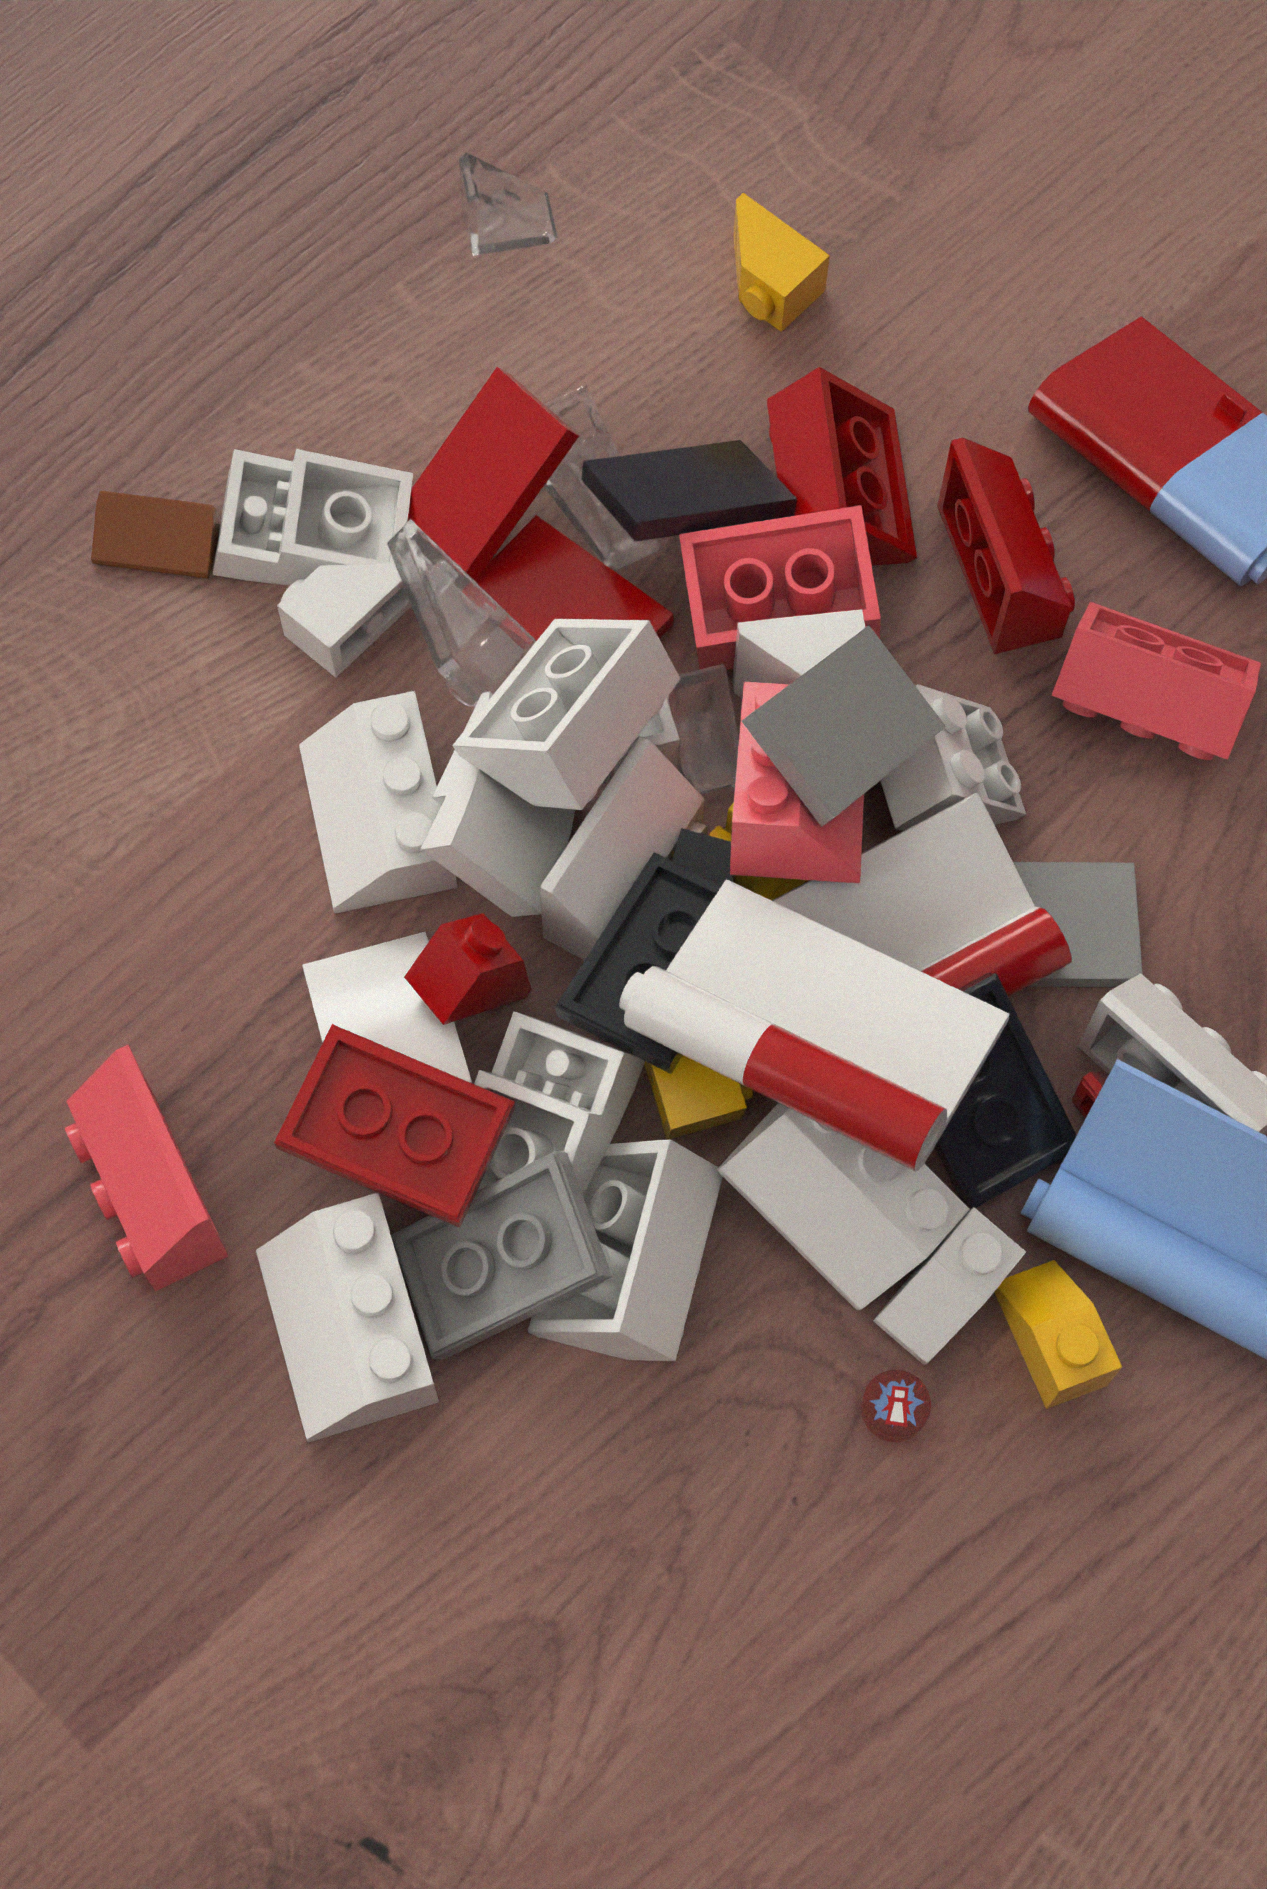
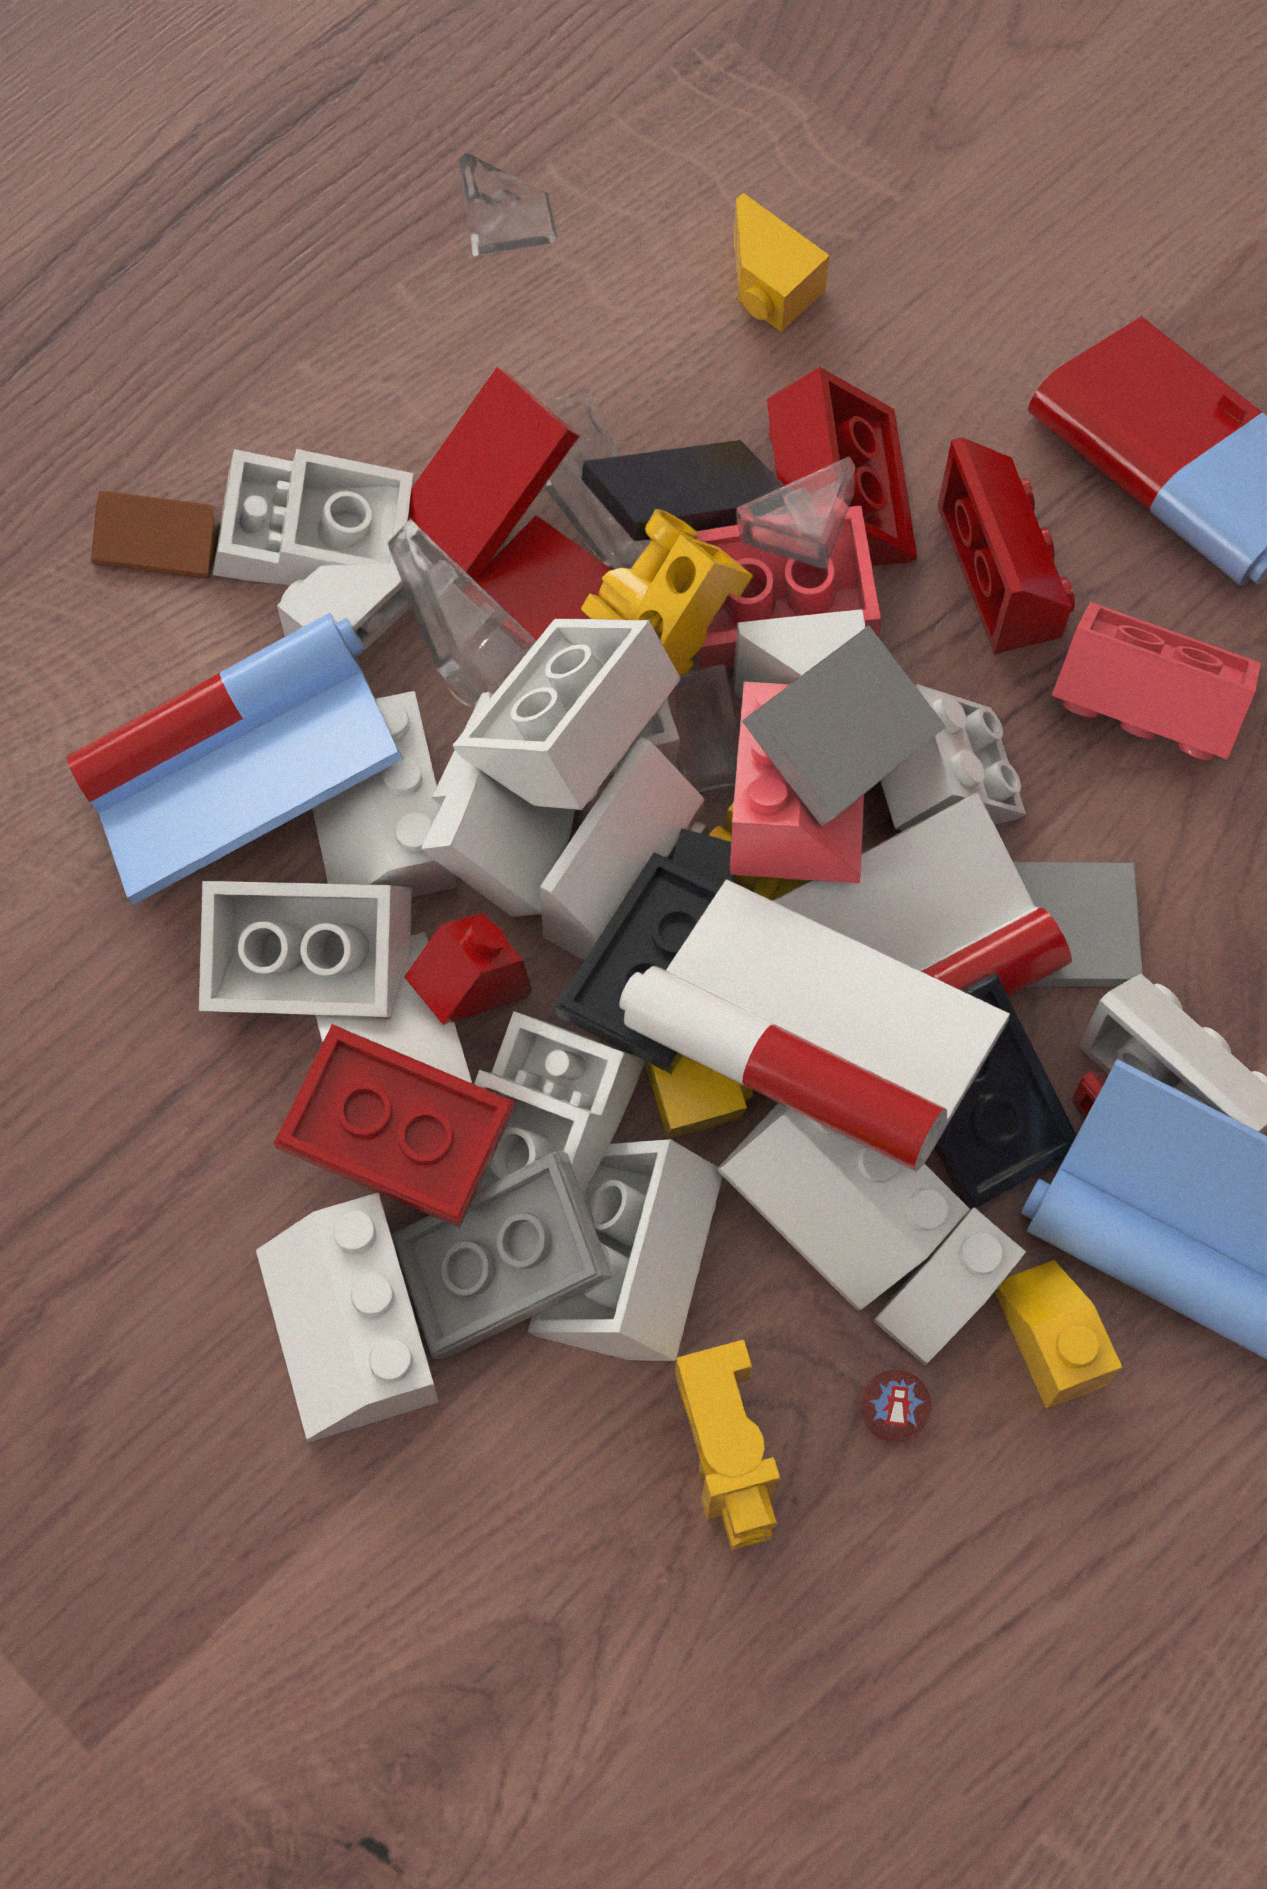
(141, 1174): coral slope -> none
(235, 756): none -> light blue door
(303, 947): none -> white slope
(673, 585): none -> yellow hips
(728, 1443): none -> yellow hips
(802, 516): none -> clear slope

